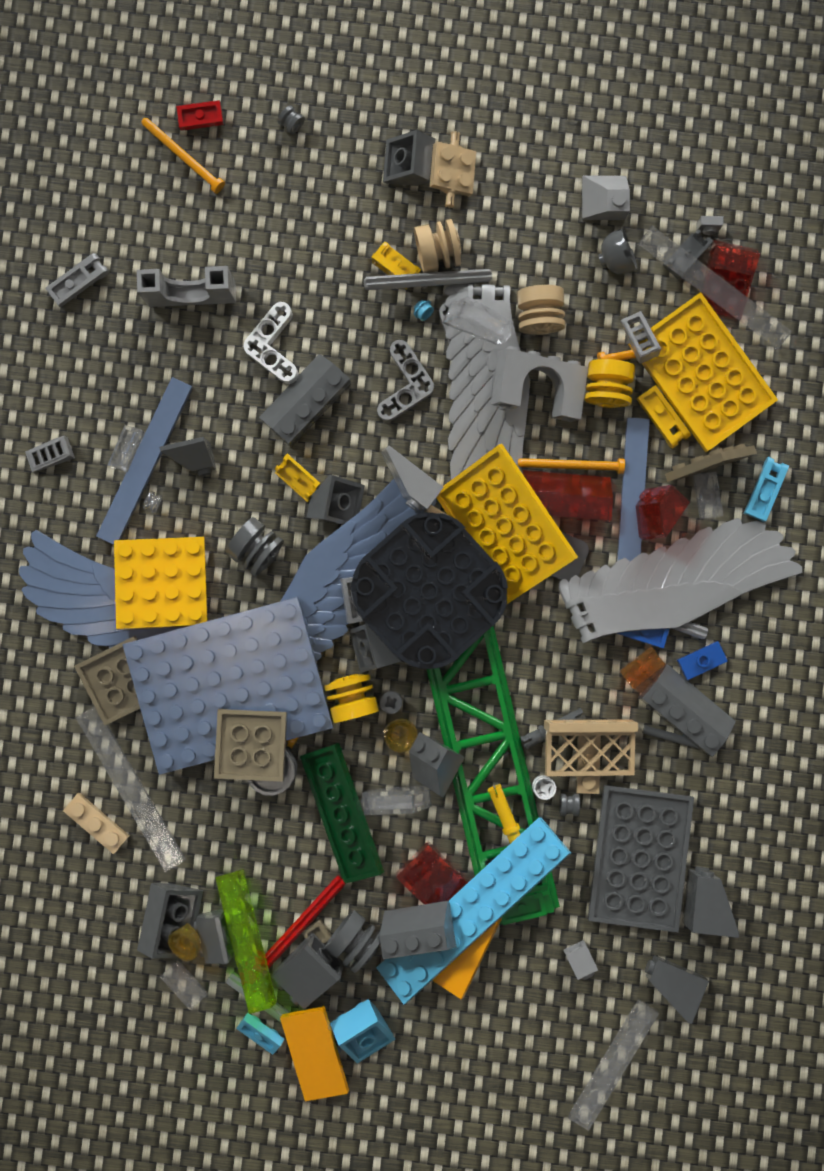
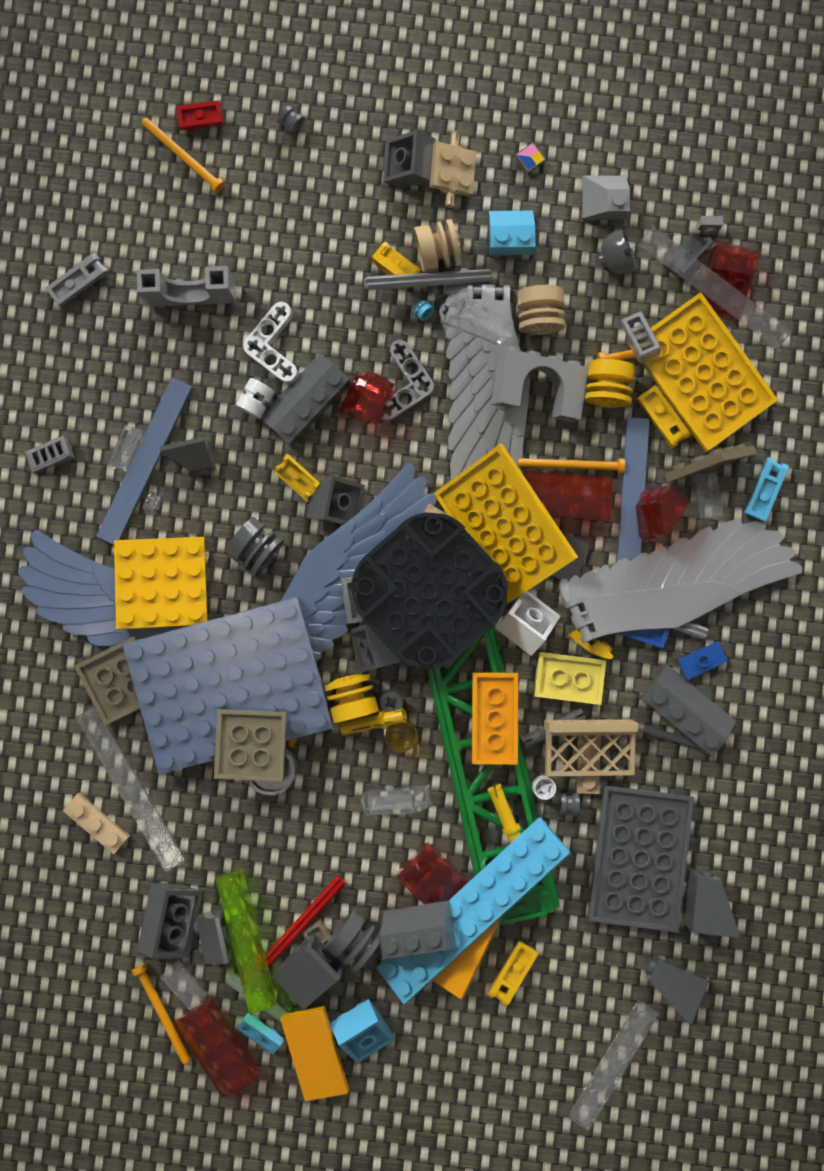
(161, 1012): none -> light orange bar
(185, 943): clear yellow hat -> none
(217, 1048): none -> clear red slope
(254, 406): none -> white wheel
(342, 814): dark green plate -> none
(367, 397): none -> clear red slope
(380, 720): none -> yellow pin
(412, 482): light grey slope -> none
(434, 763): dark grey slope -> none
(495, 718): none -> light orange plate
(511, 233): none -> medium azure slope
(513, 972): none -> yellow plate
(528, 622): none -> white slope
(530, 158): none -> tile
(570, 678): none -> light yellow plate
(581, 960): light grey brick -> none
(597, 648): none -> yellow slope
(642, 667): clear orange hips -> none

